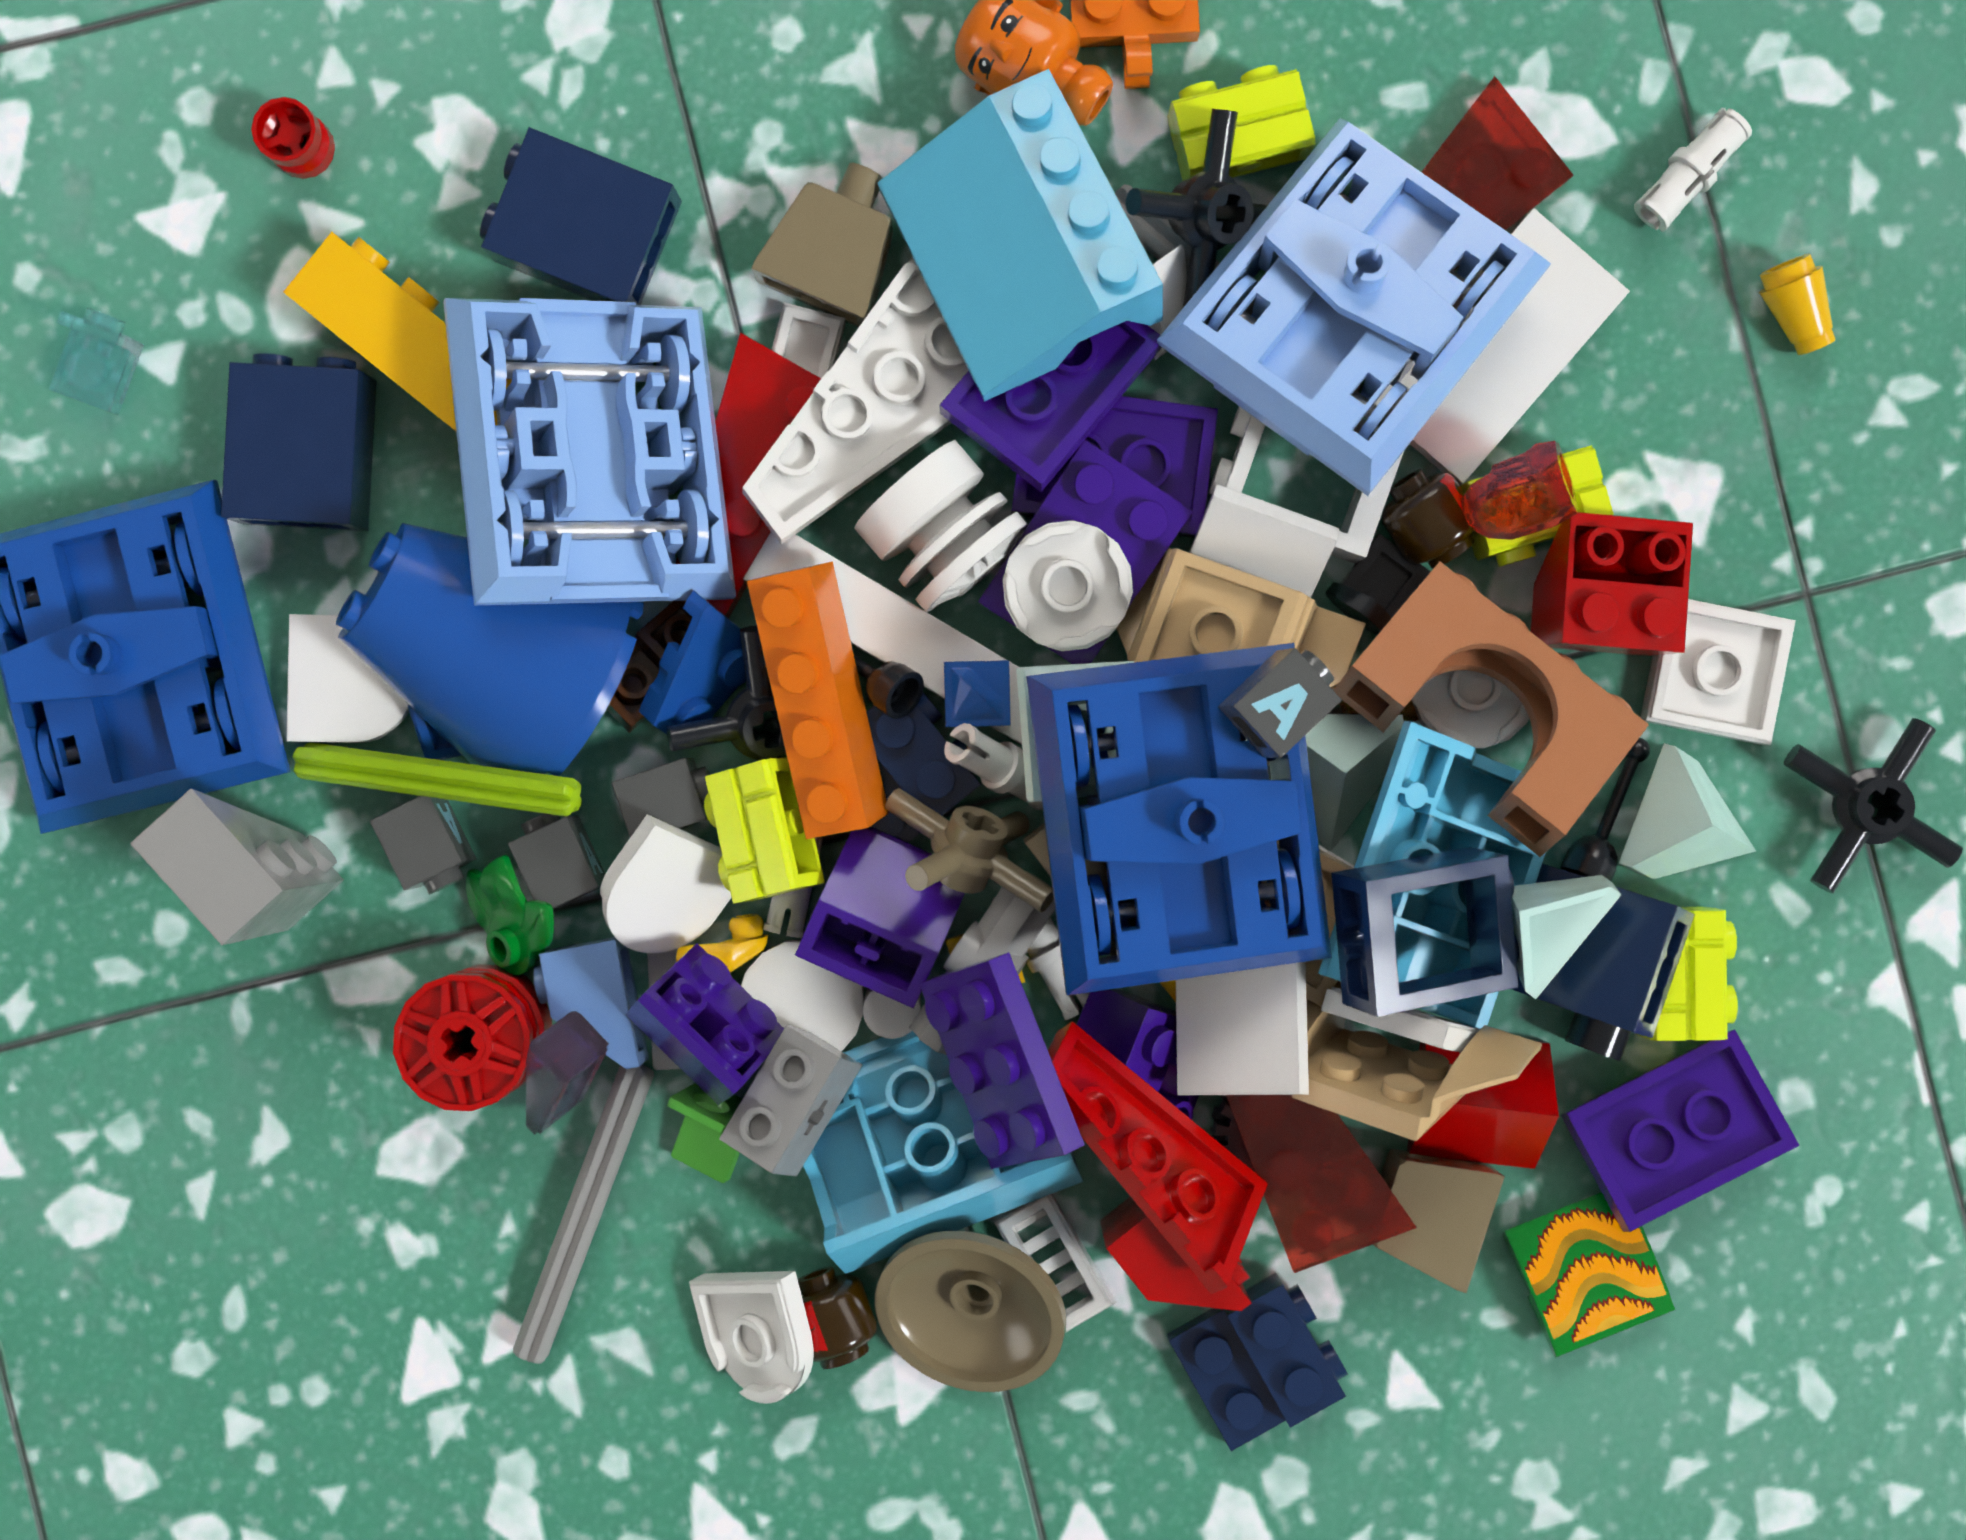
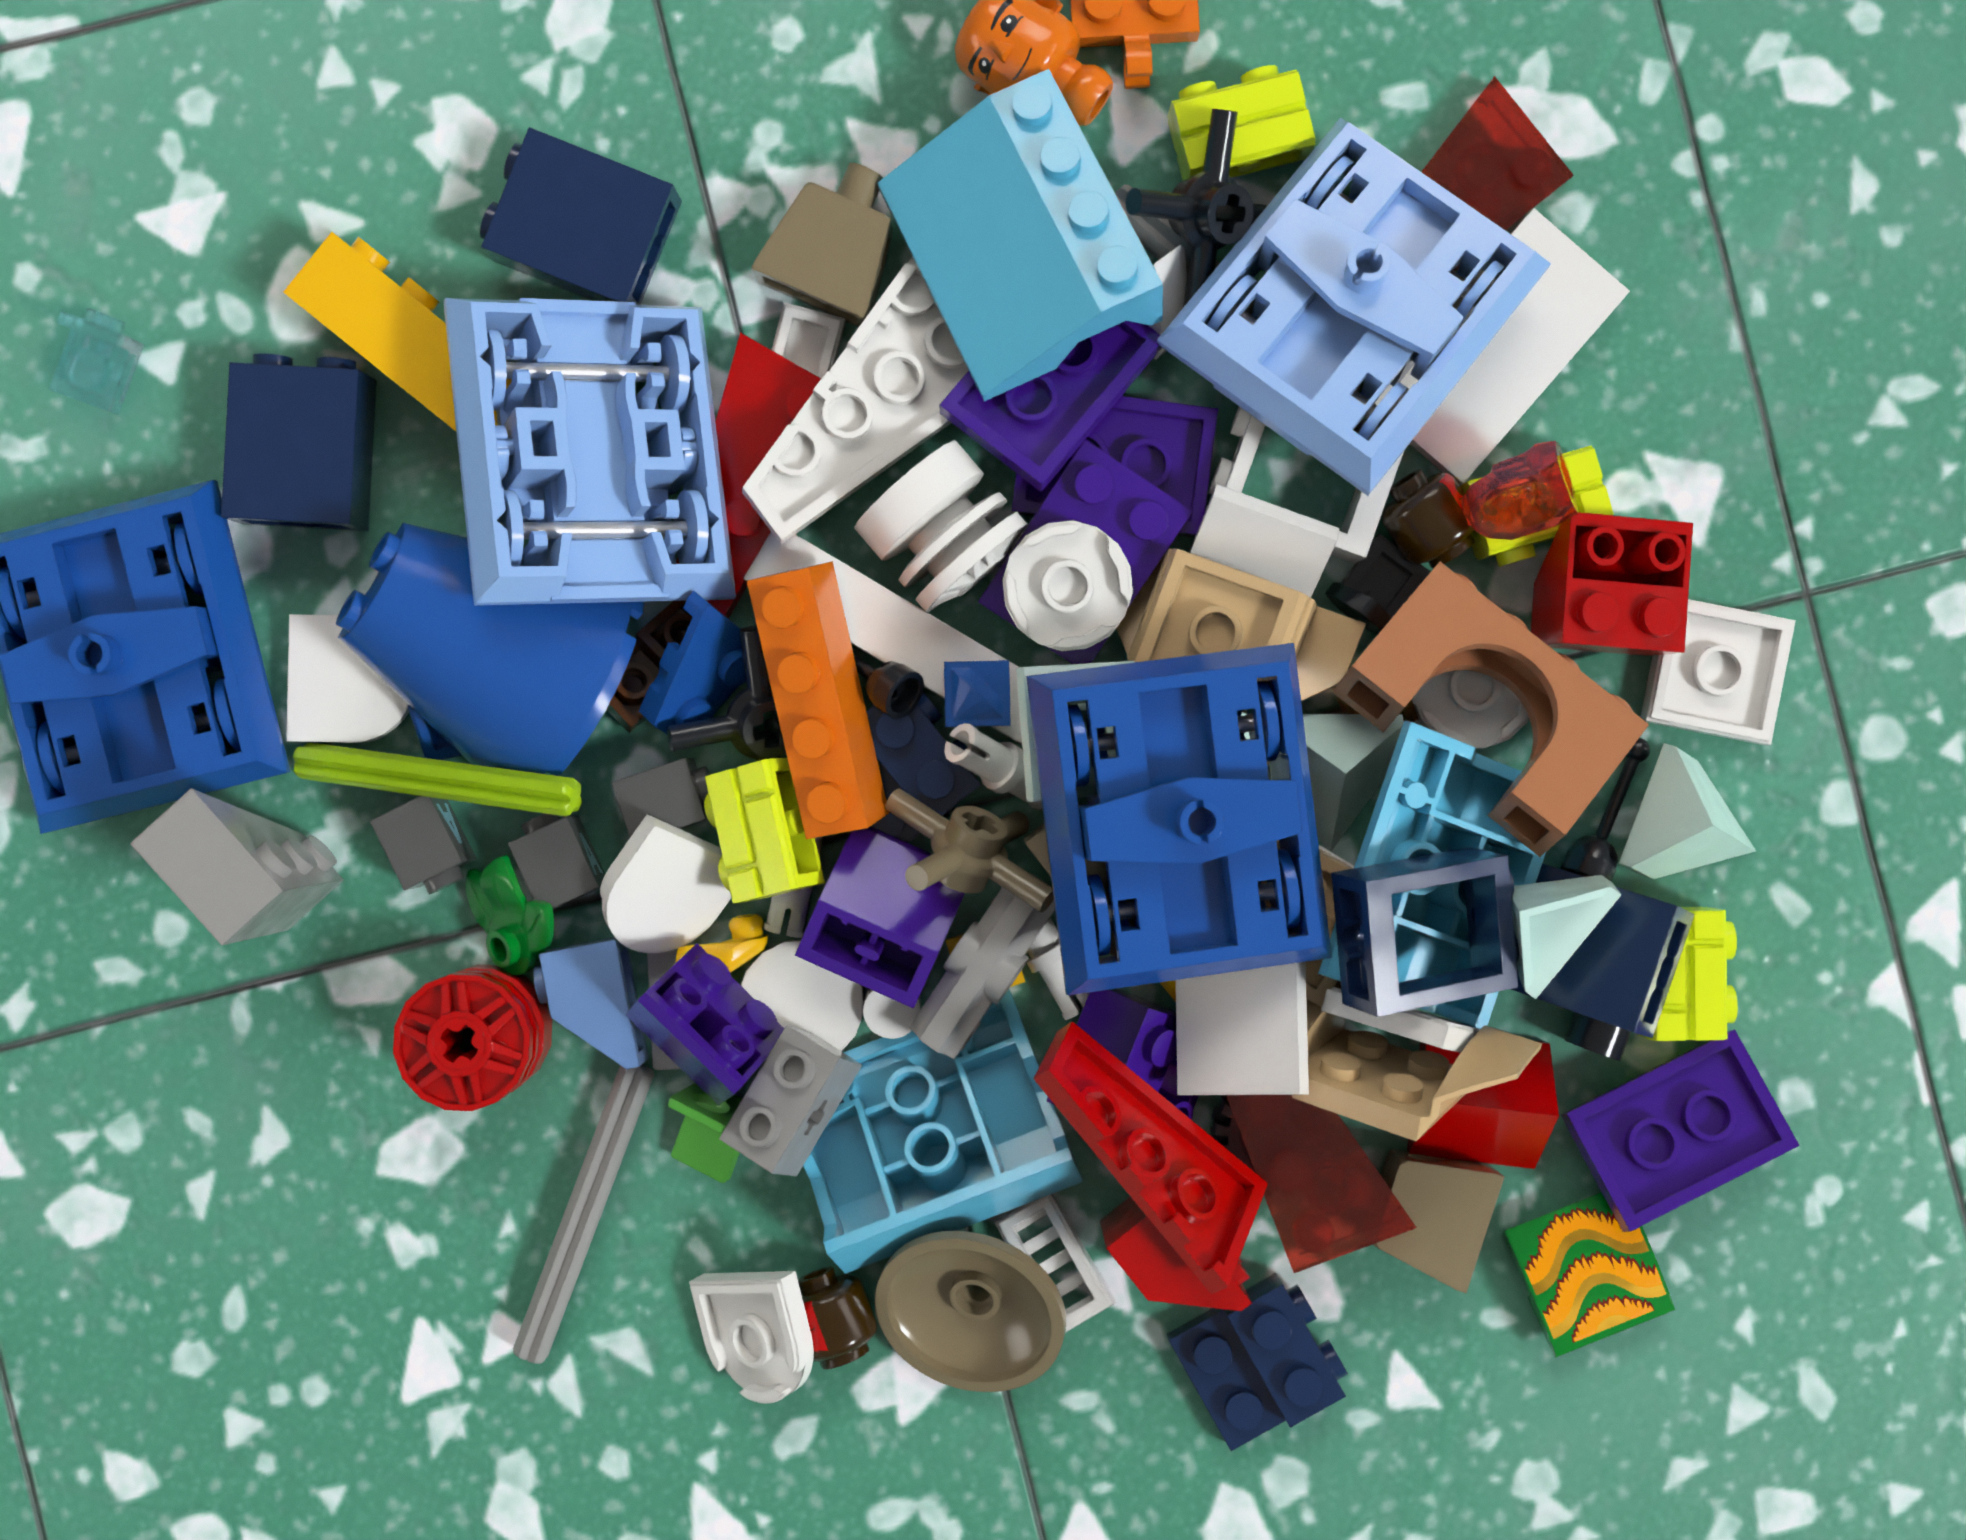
(282, 126): red wheel -> none
(561, 1069): clear purple slope -> none
(1001, 1063): dark purple plate -> none
(1281, 701): dark grey brick -> none
(1693, 169): white pin -> none
(1799, 302): yellow cone -> none
(1891, 798): black bar -> none

